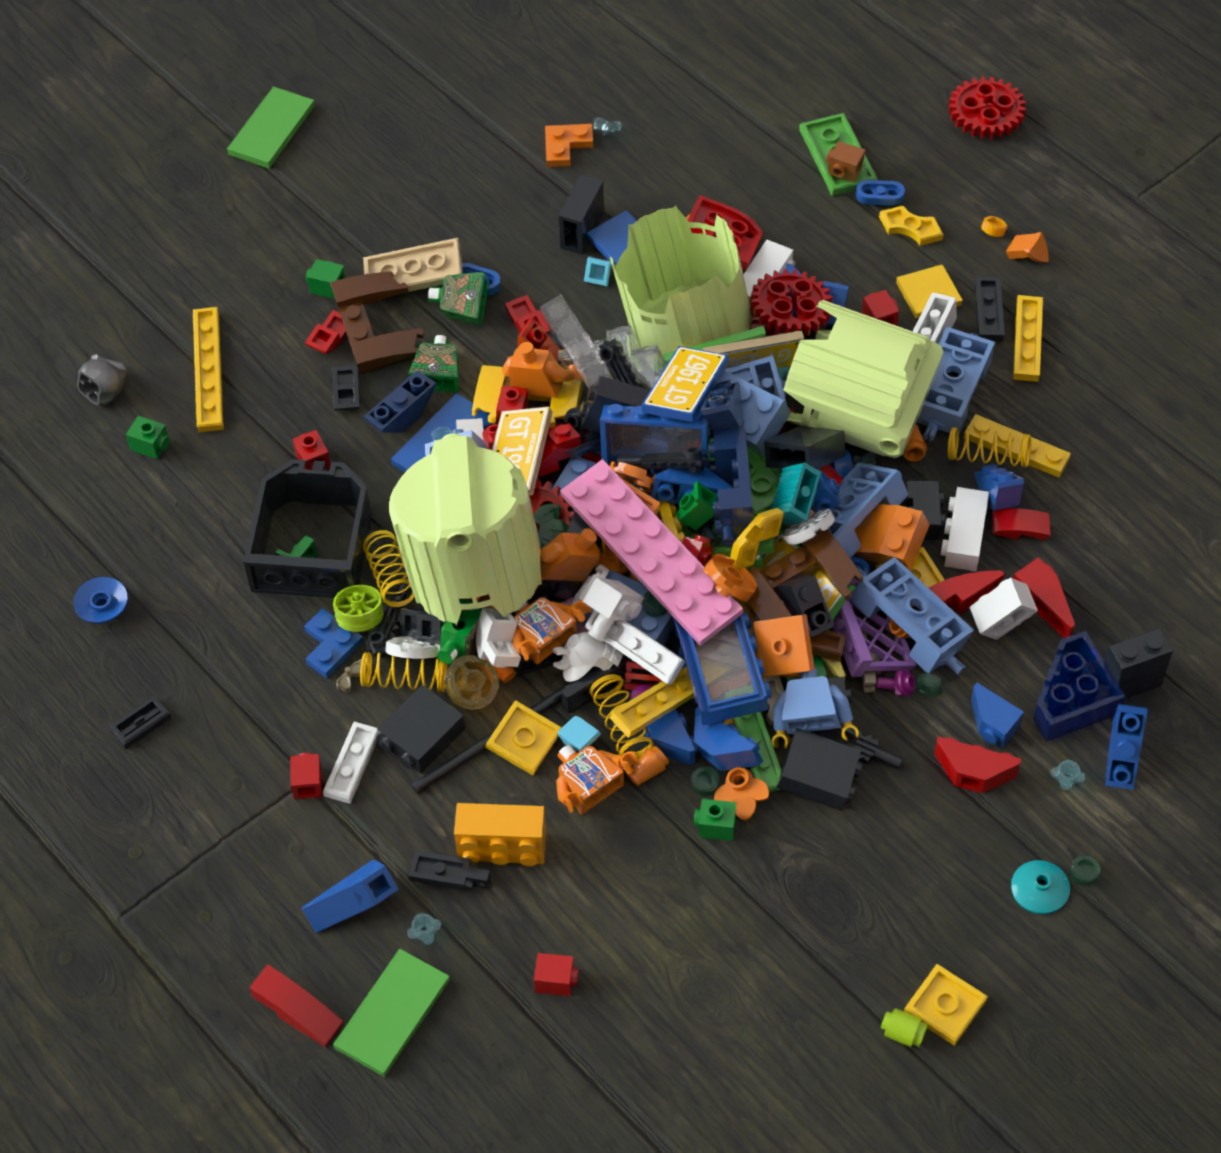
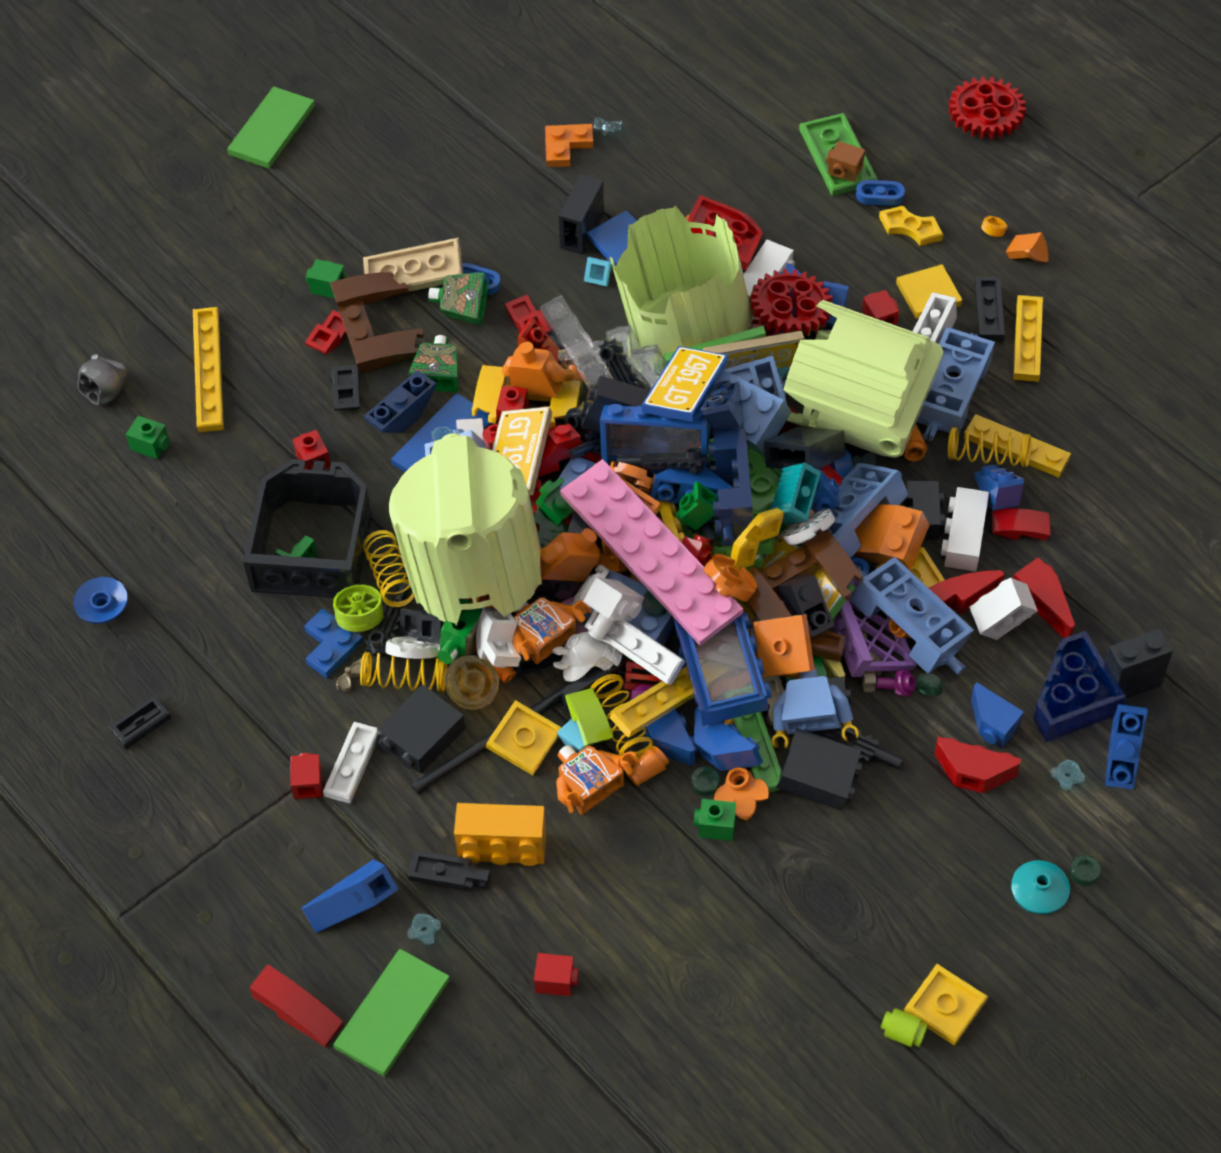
(553, 503): none -> green bracket
(590, 717): none -> lime slope

